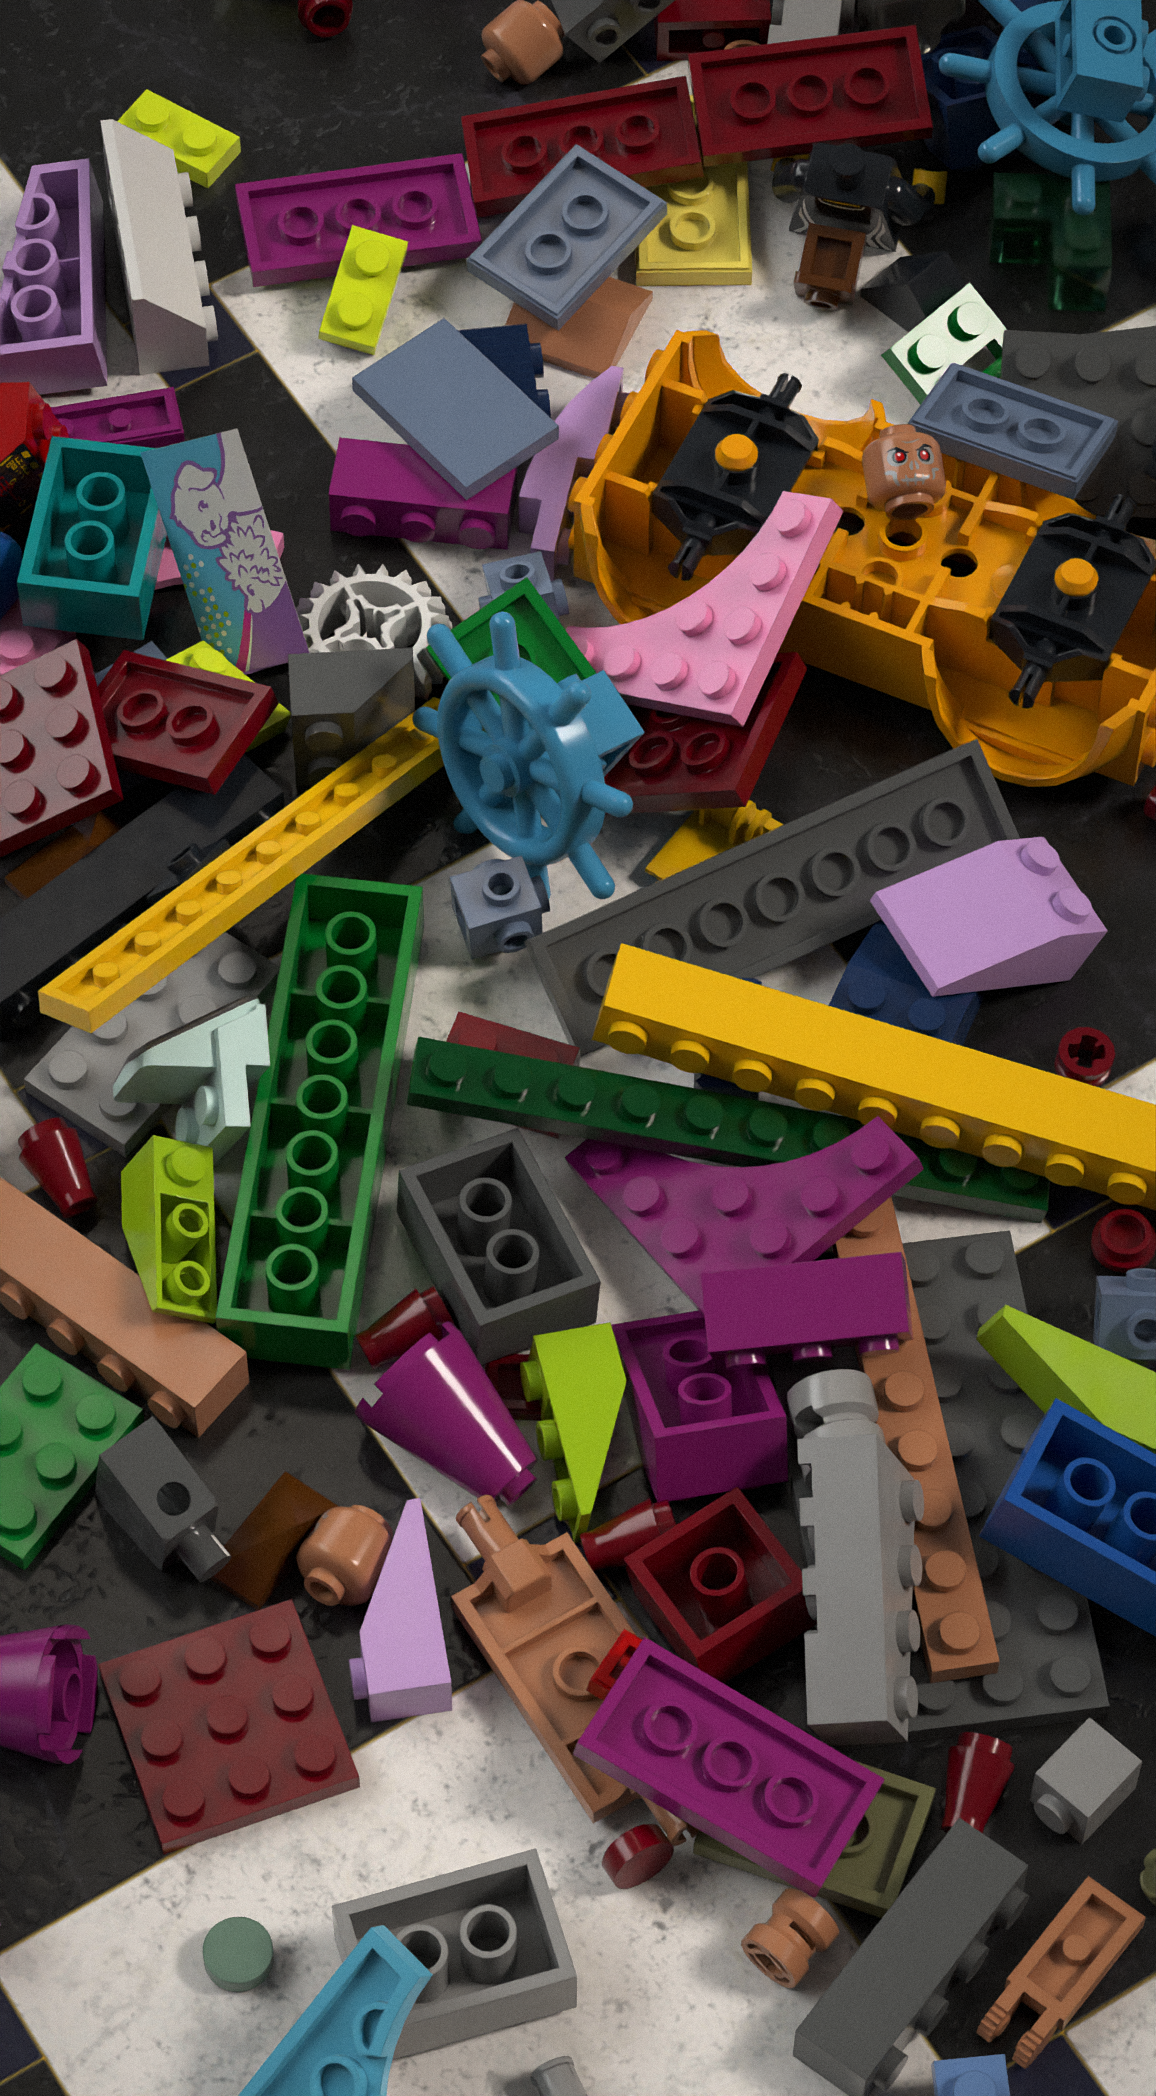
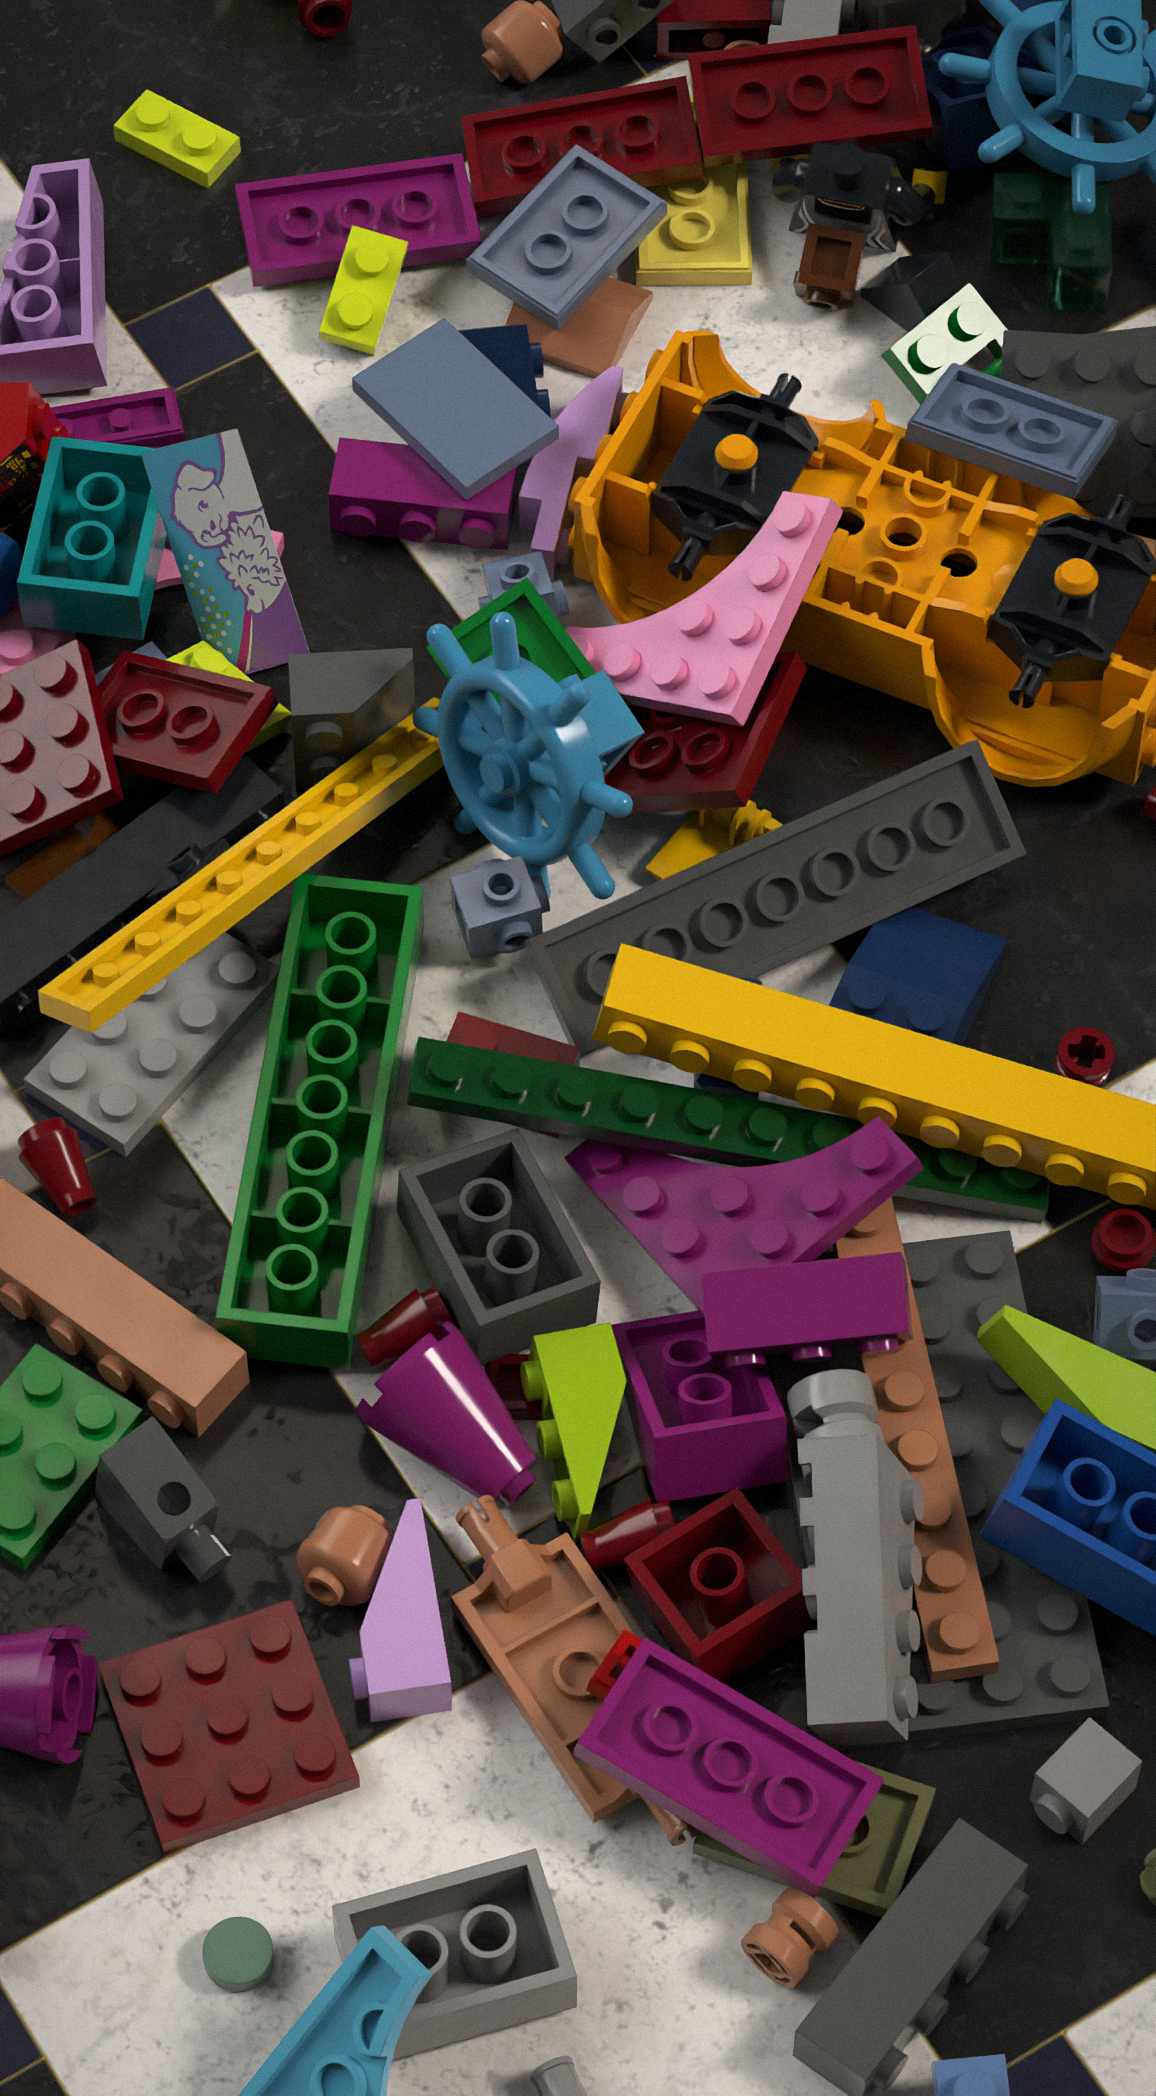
(156, 252): white slope -> none
(172, 1226): lime slope -> none
(205, 1070): light aqua piece -> none
(269, 1540): reddish brown slope -> none
(377, 615): white gear -> none
(637, 1856): dark red tile -> none
(903, 472): nougat head -> none
(975, 1778): dark red cone -> none
(992, 919): lavender slope -> none
(1064, 1966): nougat hinge -> none

